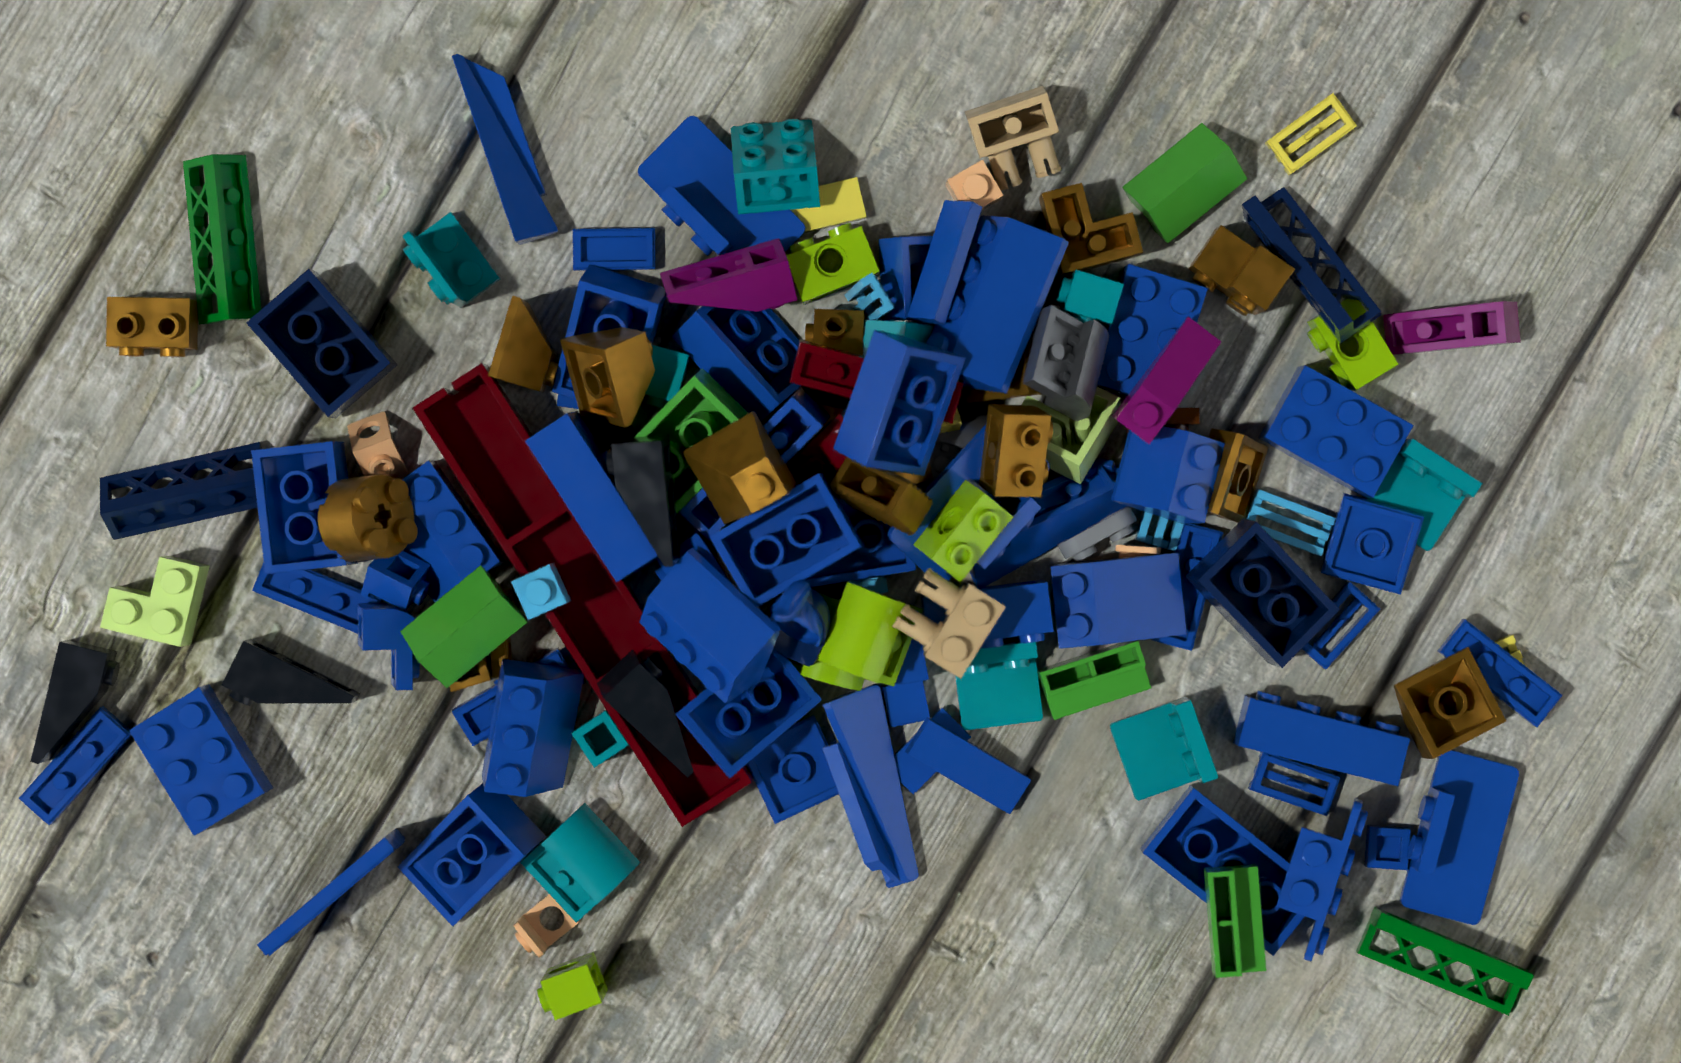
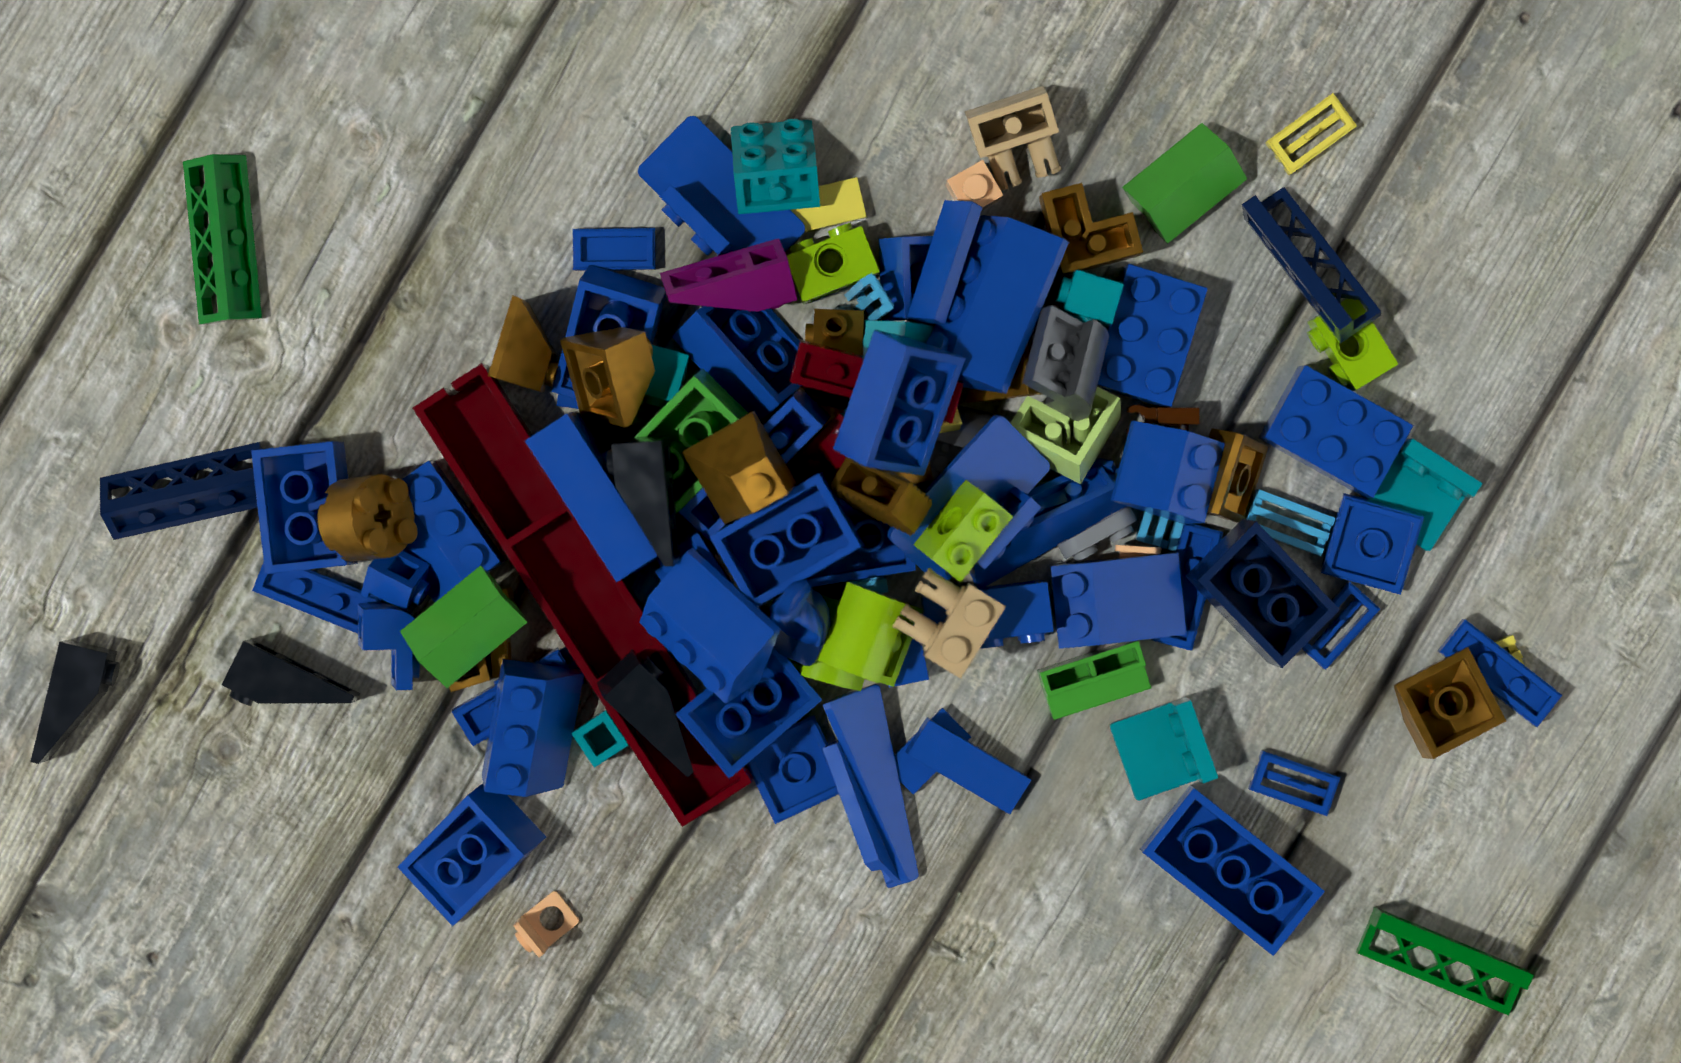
(76, 765): blue tile -> none
(152, 324): pearl gold brick -> none
(166, 612): yellowish green brick -> none
(201, 759): blue brick -> none
(321, 343): dark blue brick -> none
(331, 892): blue tile -> none
(376, 453): light nougat bracket -> none
(452, 260): teal bracket -> none
(506, 151): blue wedge -> none
(541, 591): medium azure brick -> none
(572, 986): lime brick -> none
(580, 862): teal brick -> none
(906, 703): blue tile -> none
(1000, 687): teal bracket -> none
(1015, 450): pearl gold brick -> none
(1167, 380): magenta slope -> none
(1234, 920): bright green piece -> none
(1239, 271): pearl gold brick -> none
(1314, 873): blue bracket -> none
(1321, 739): blue brick -> none
(1387, 847): blue tile -> none
(1452, 327): magenta slope -> none
(1458, 837): blue bracket -> none

